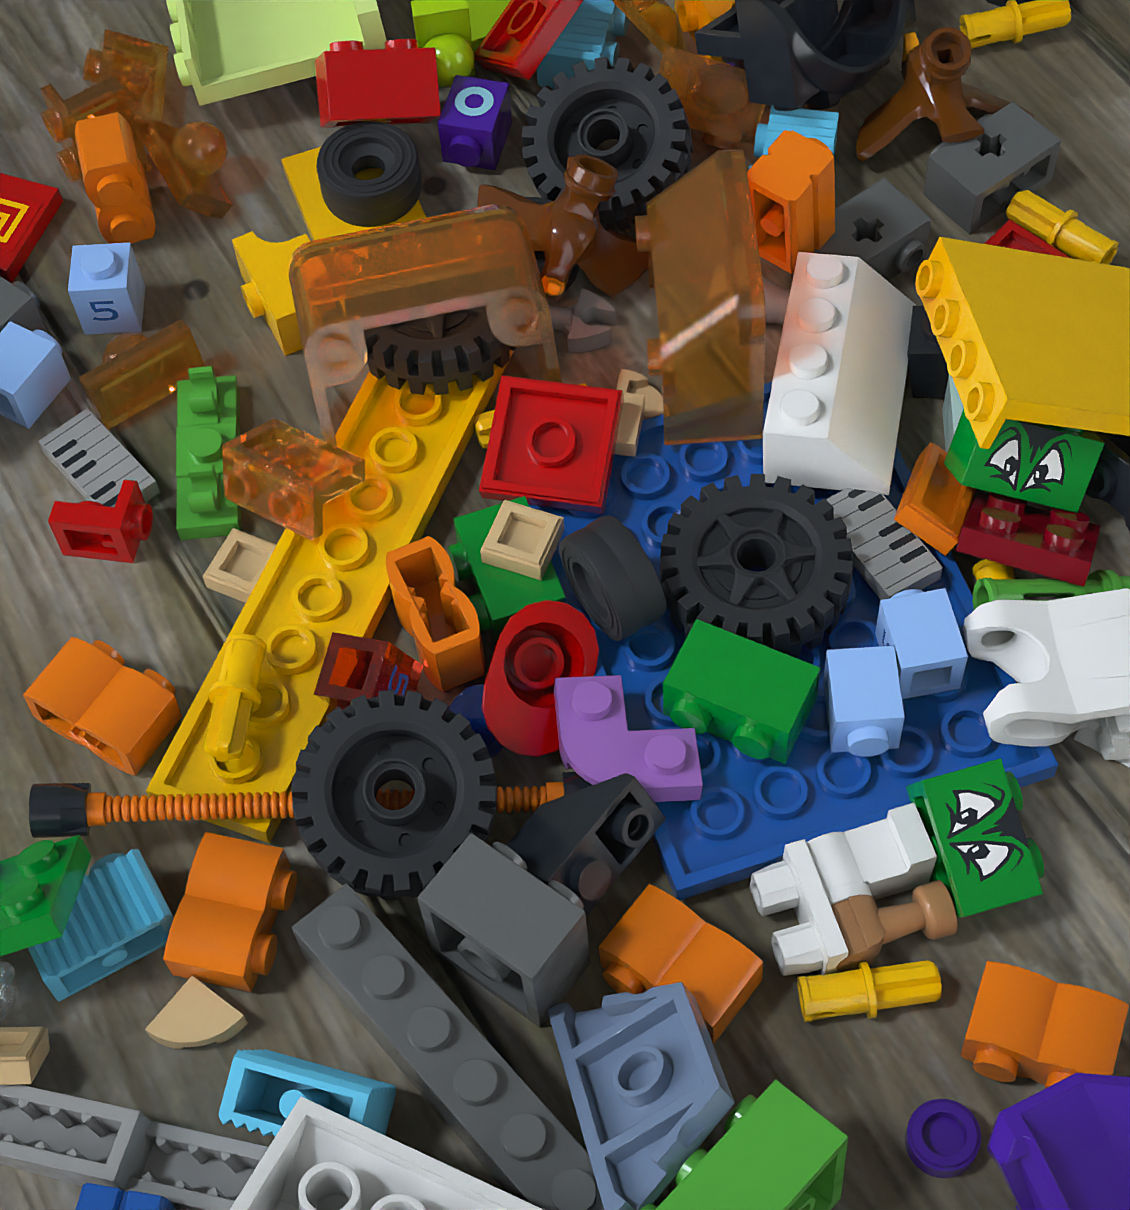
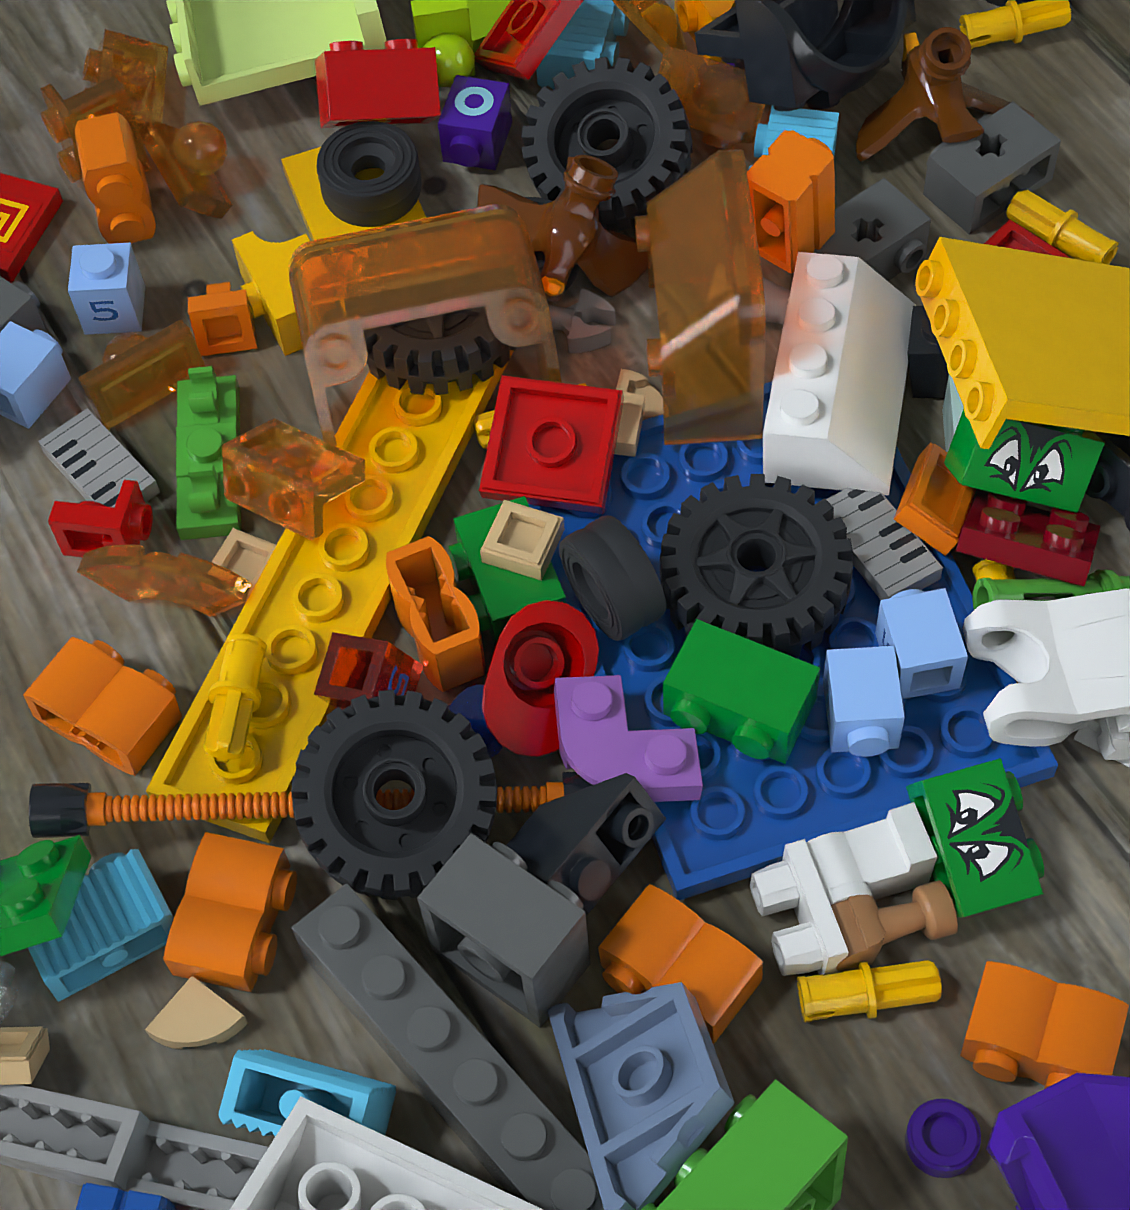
(165, 577): none -> clear orange tile
(222, 320): none -> orange tile

